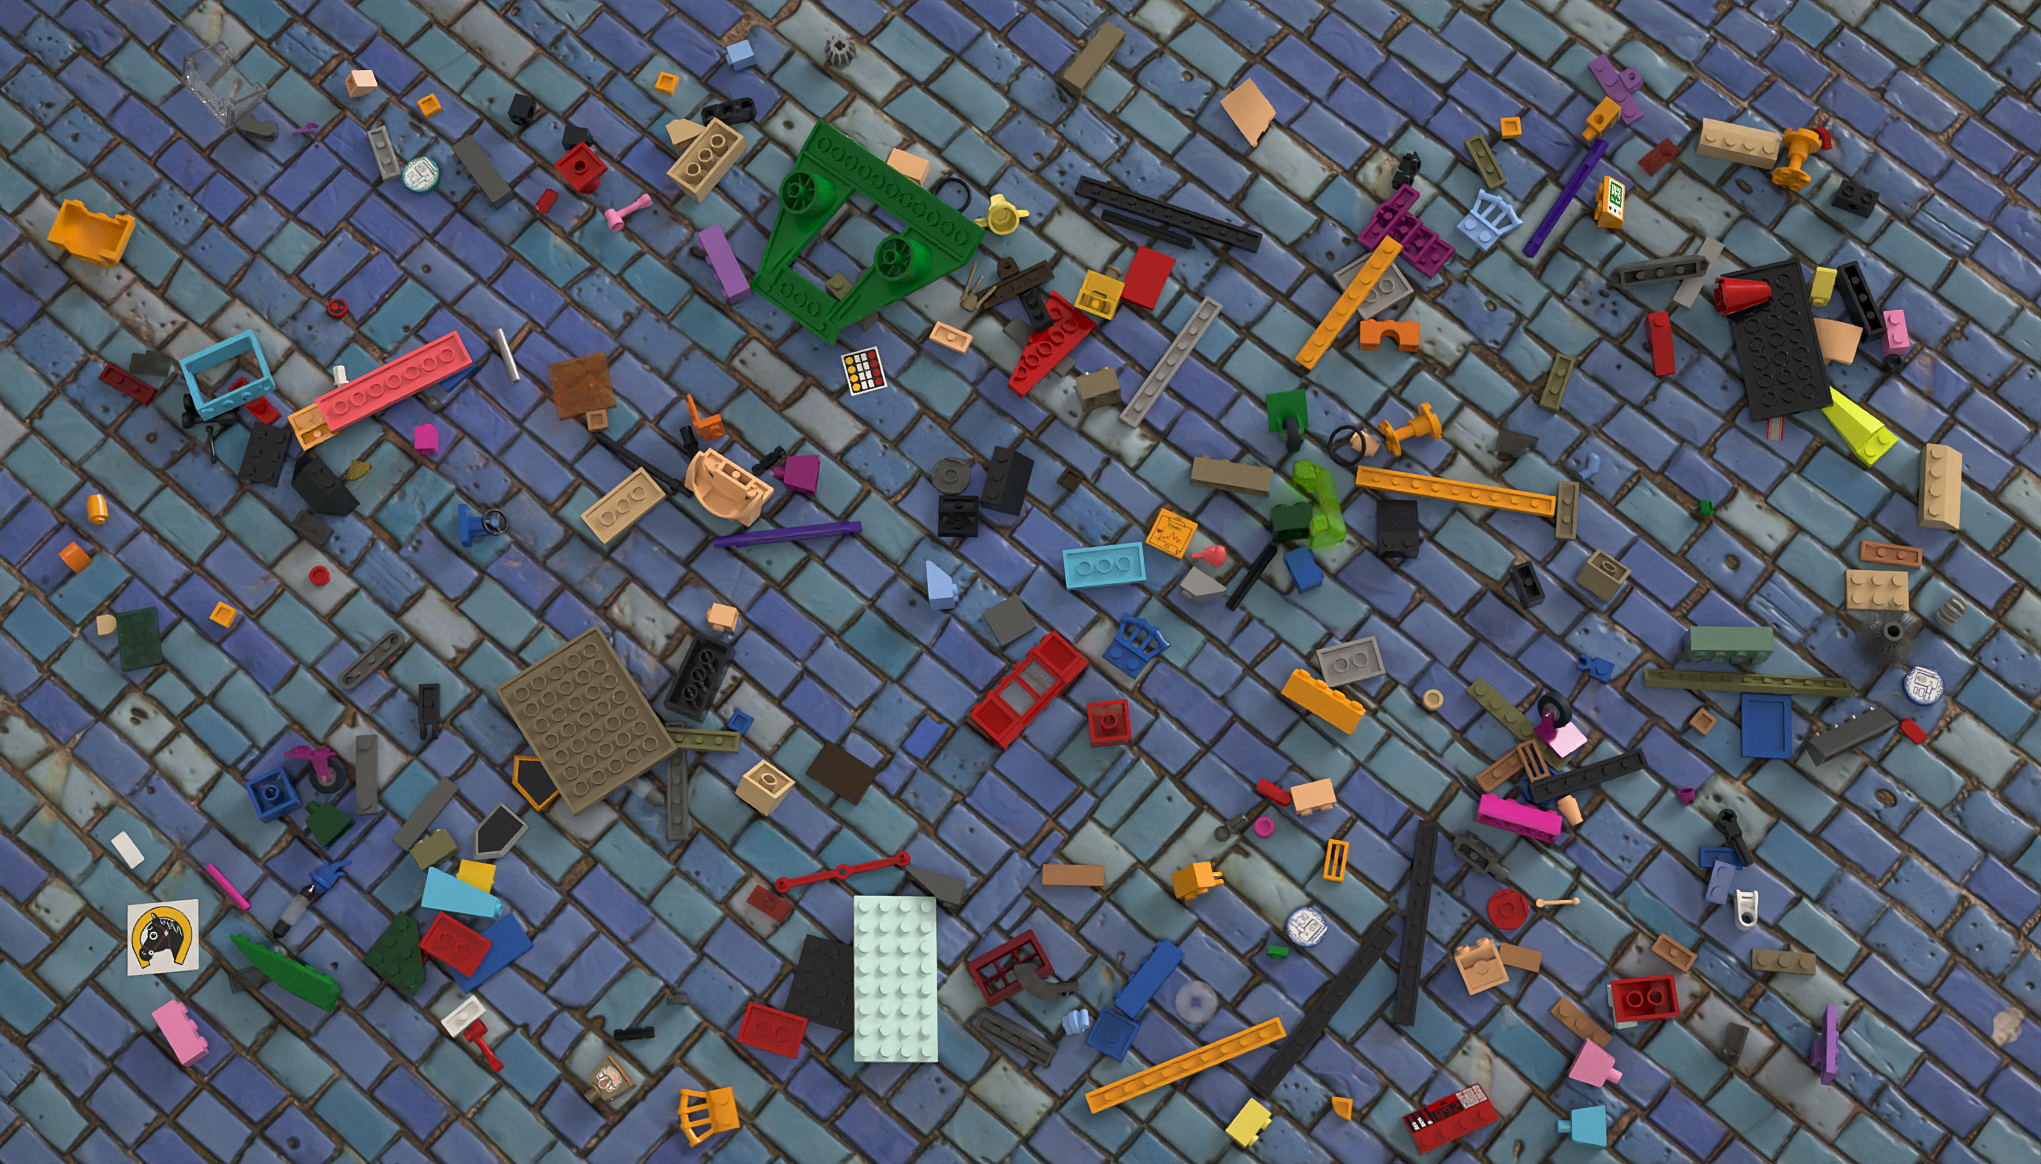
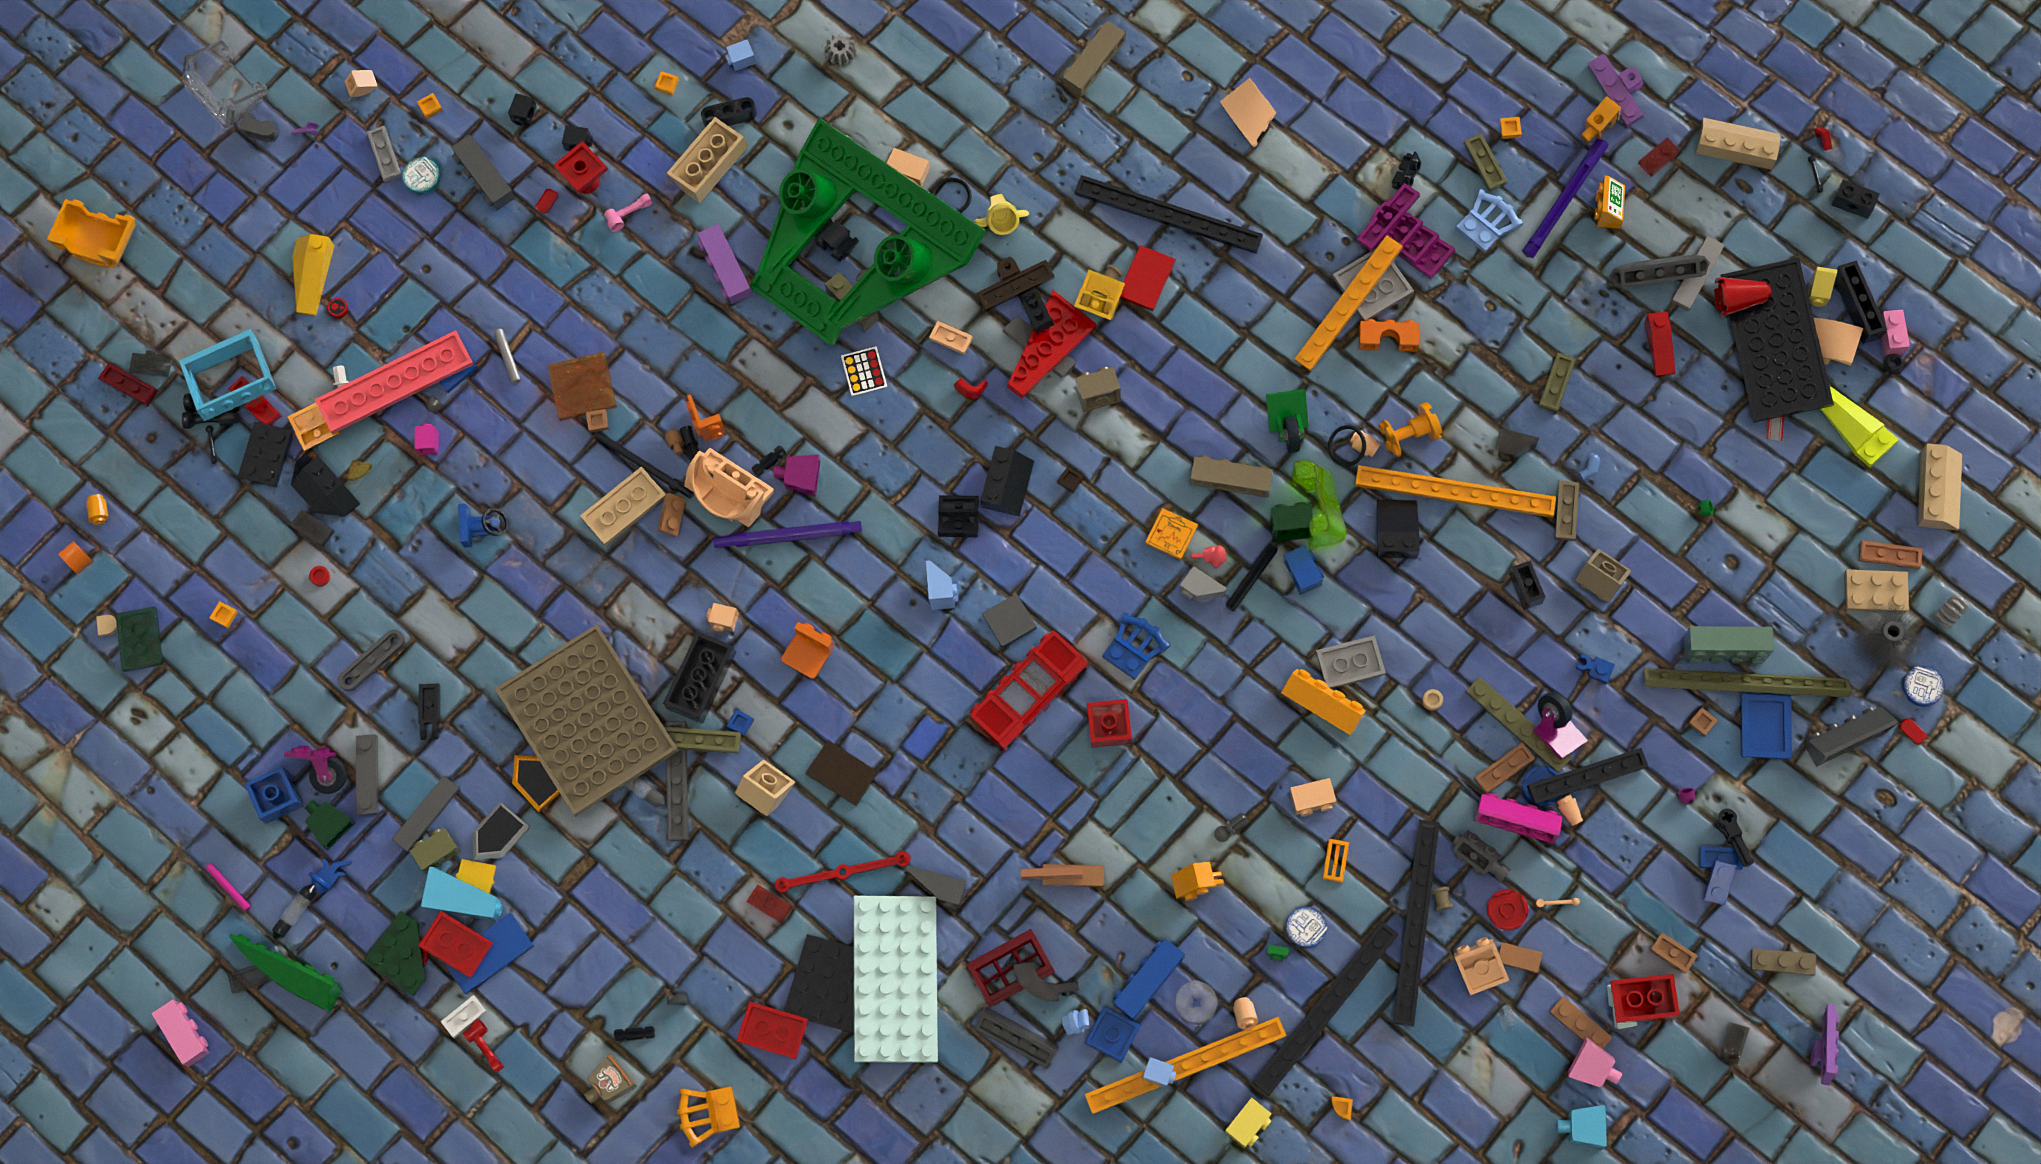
(127, 849): white sticker -> none
(163, 937): sticker -> none
(310, 269): none -> yellow wedge
(671, 515): none -> medium nougat plate
(674, 441): none -> medium nougat cylinder
(683, 133): tan slope -> none
(808, 650): none -> orange bracket
(836, 239): none -> black brick
(951, 476): dark grey tile -> none
(969, 300): dark tan plant -> none
(969, 391): none -> red hair
(1051, 873): none -> nougat tile
(1104, 566): medium azure plate -> none
(1147, 229): black axle -> none
(1159, 1072): none -> light blue brick
(1170, 362): light grey plate -> none
(1245, 1013): none -> light nougat brick
(1264, 827): dark pink tile -> none
(1273, 793): red bar -> none
(1442, 899): none -> dark tan bush
(1450, 1119): red slope -> none
(1539, 777): medium nougat tile -> none
(1745, 904): white piece -> none
(1800, 145): light orange piece -> none
(1812, 159): none -> black hinge

